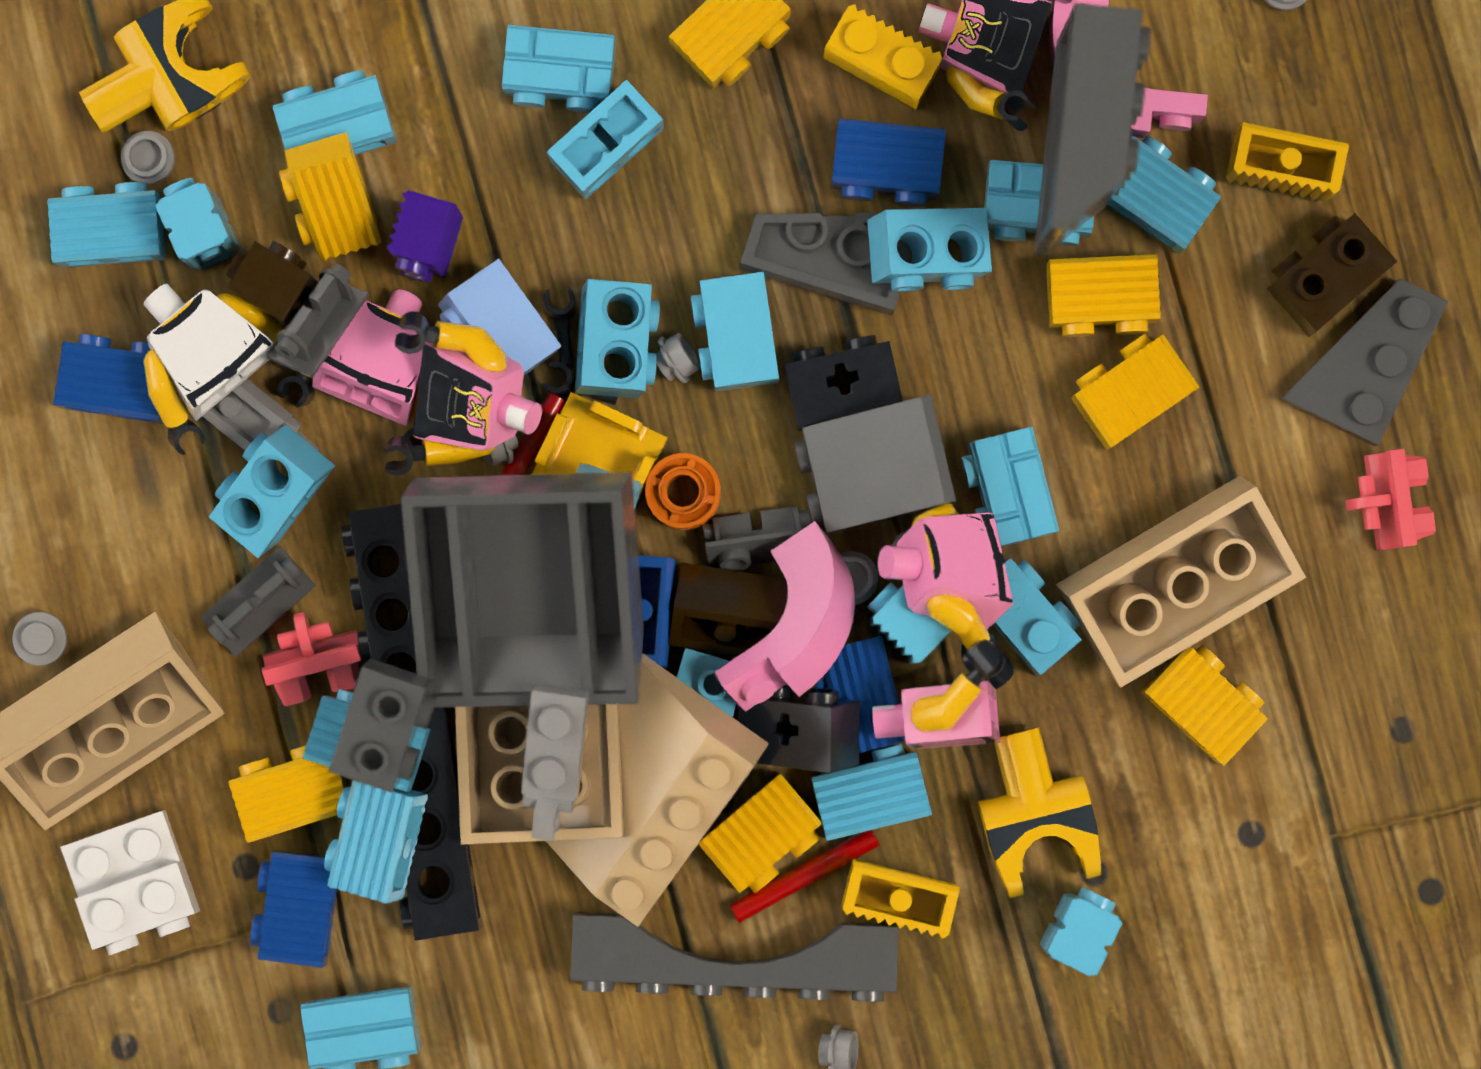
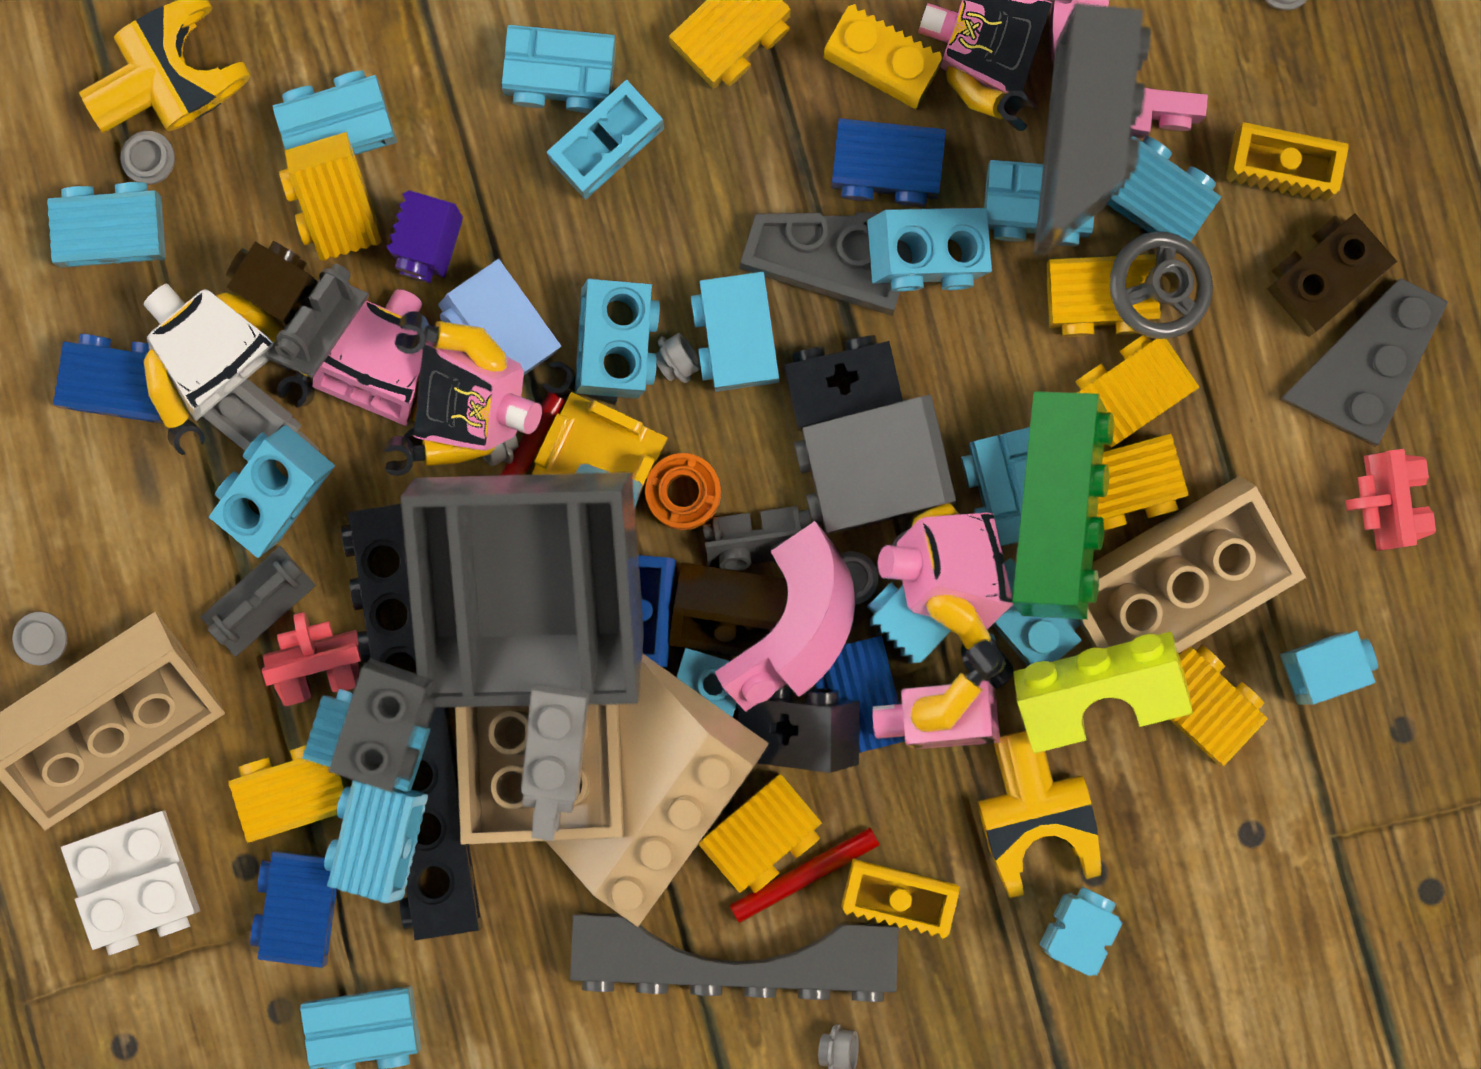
(197, 224): medium azure brick -> none
(562, 324): black hand -> none
(872, 794): medium azure brick -> none
(1061, 505): none -> green brick
(1140, 672): none -> neon yellow arch
(1141, 478): none -> yellow brick
(1180, 281): none -> dark grey piece
(1330, 667): none -> medium azure brick

